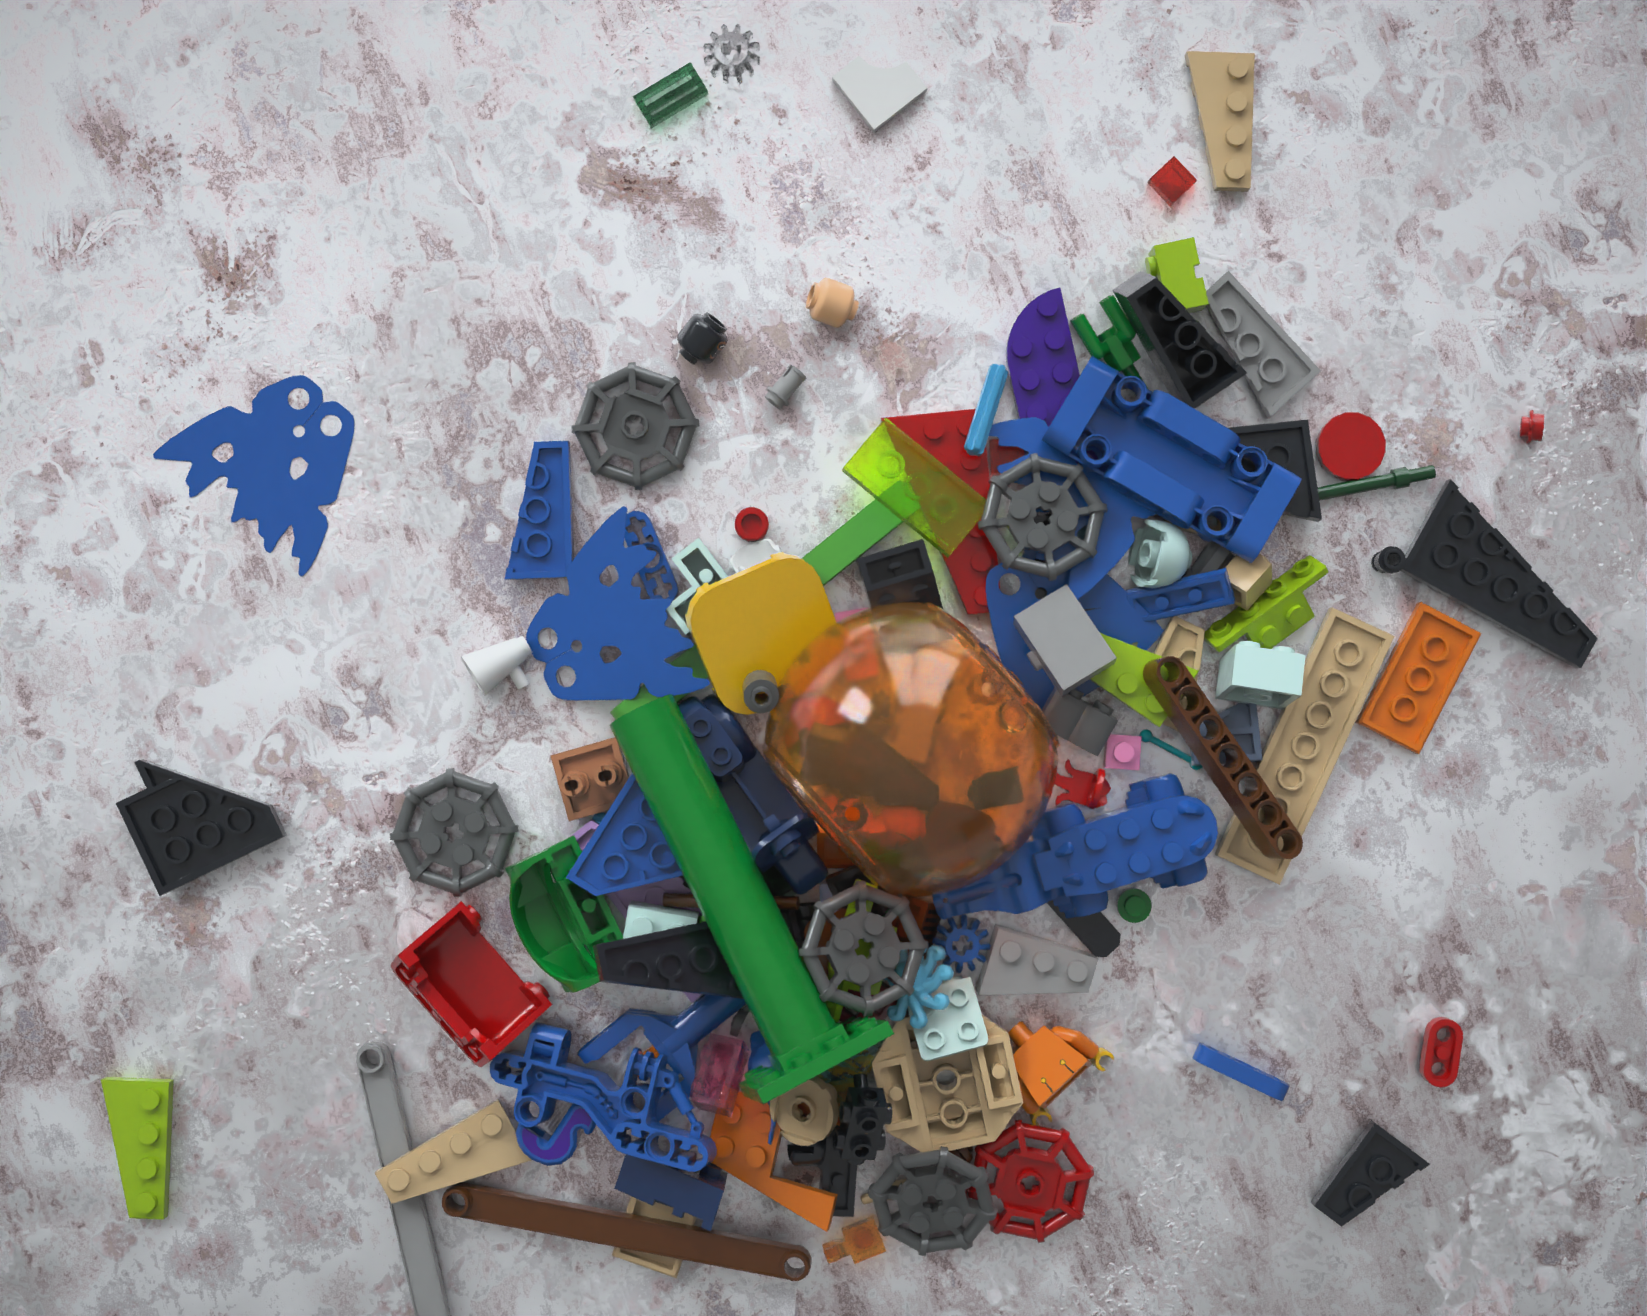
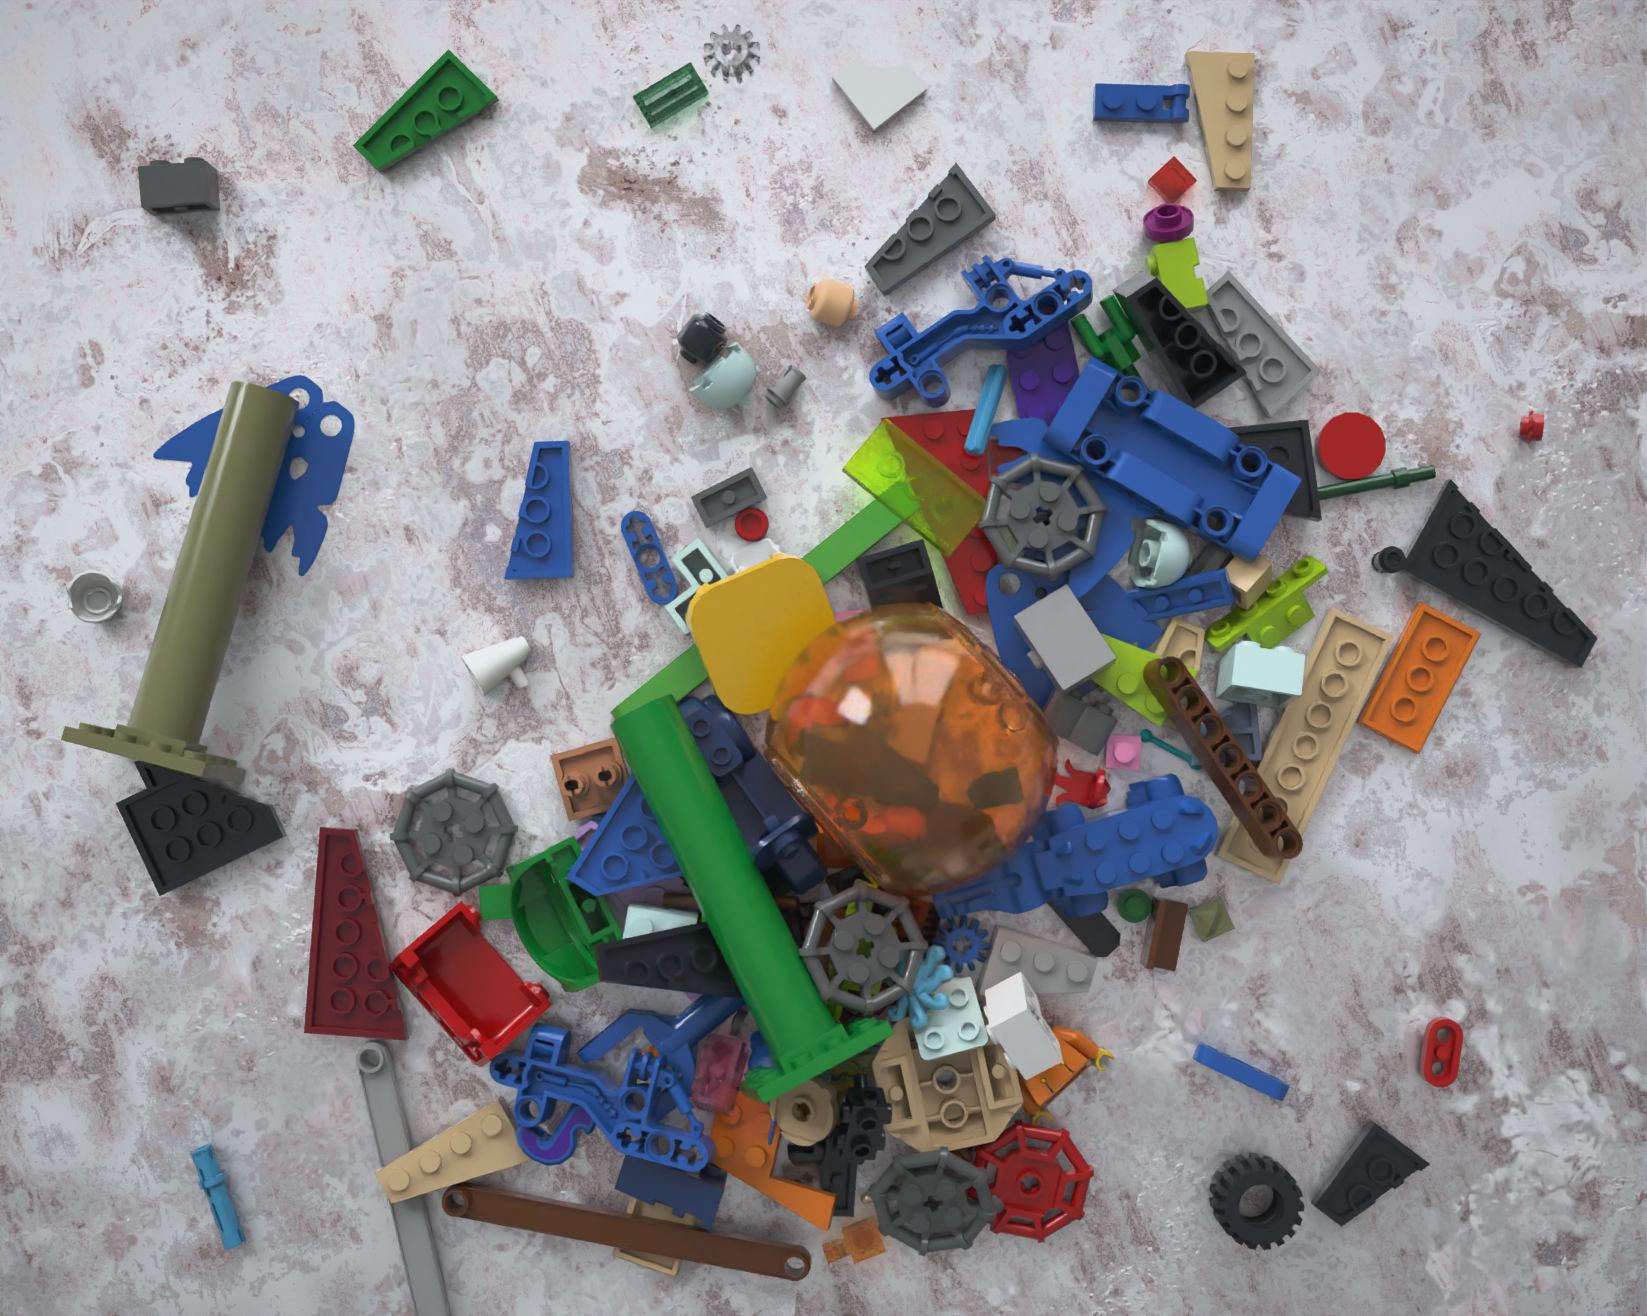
(94, 596): none -> white hair
(142, 1135): lime wing -> none
(178, 187): none -> dark grey brick
(205, 591): none -> olive piece
(221, 1205): none -> dark azure pin
(349, 963): none -> dark red wing
(428, 109): none -> green wing
(495, 901): none -> green tile
(611, 617): blue piece -> none
(653, 418): dark grey plate -> none
(726, 380): none -> light aqua cylinder
(729, 497): none -> dark grey plate
(758, 682): dark grey brick -> none
(939, 225): none -> dark grey wing
(976, 328): none -> blue beam
(1020, 1028): none -> white brick
(1140, 103): none -> blue plate
(1163, 934): none -> reddish brown panel
(1168, 223): none -> magenta plate
(1211, 919): none -> olive tile
(1271, 1224): none -> black tyre

